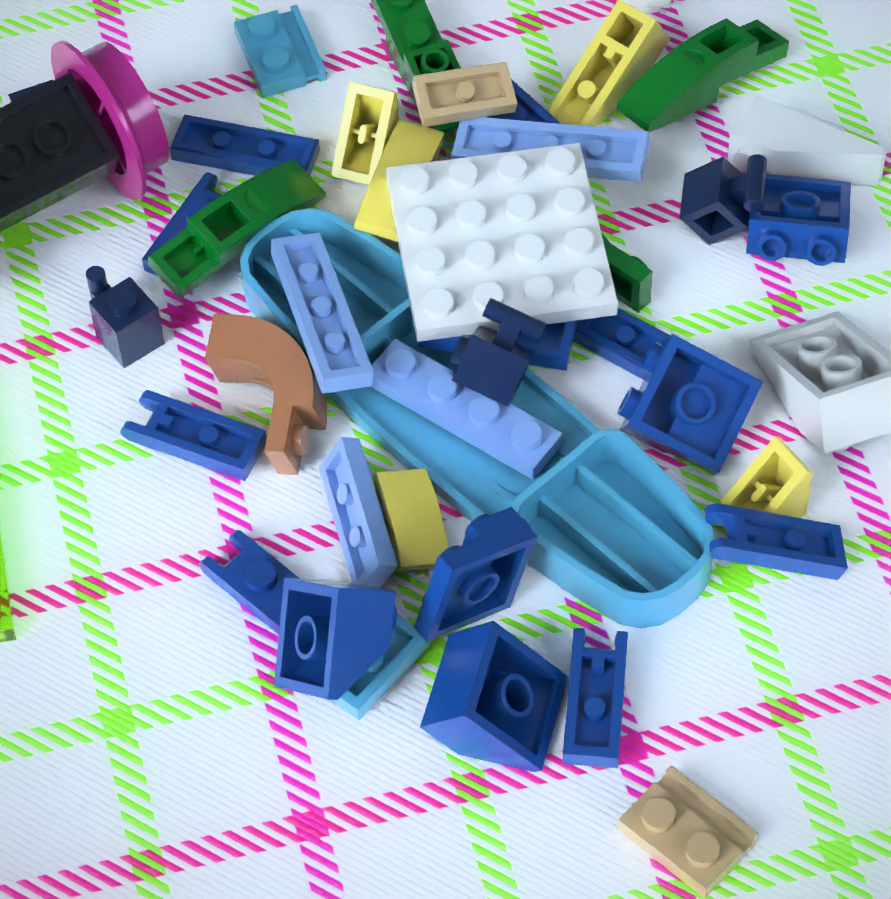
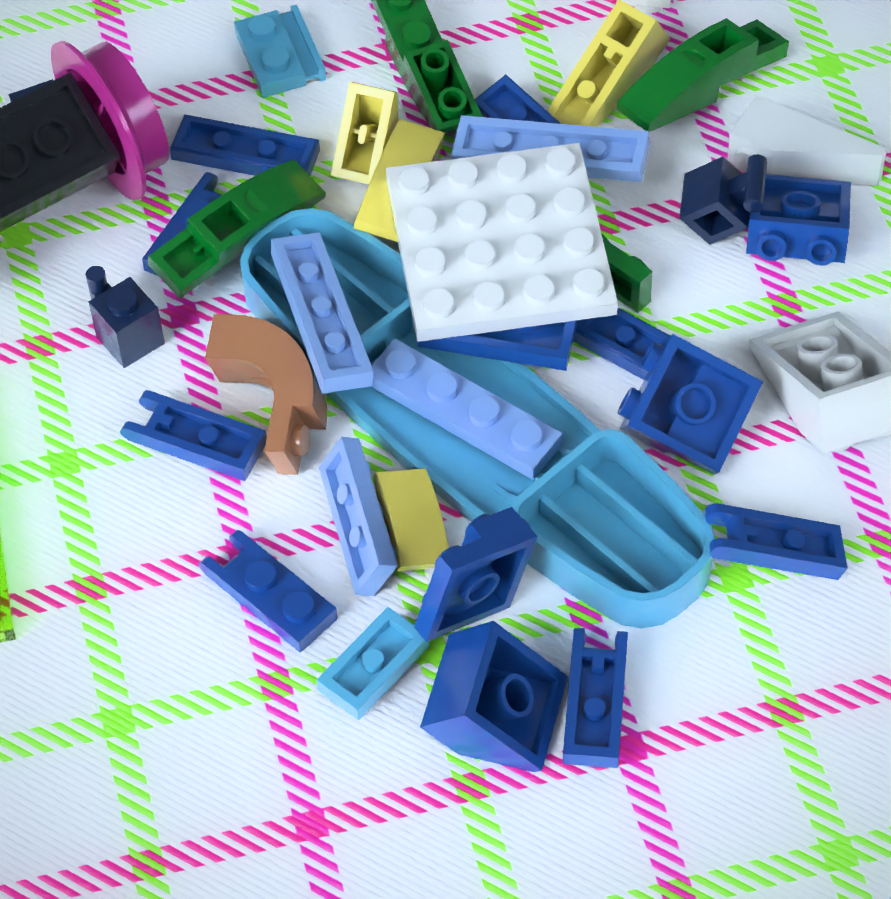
(331, 634): blue slope -> none
(464, 94): tan plate -> none
(495, 361): dark blue brick -> none
(687, 831): tan plate -> none
(773, 483): light yellow slope -> none

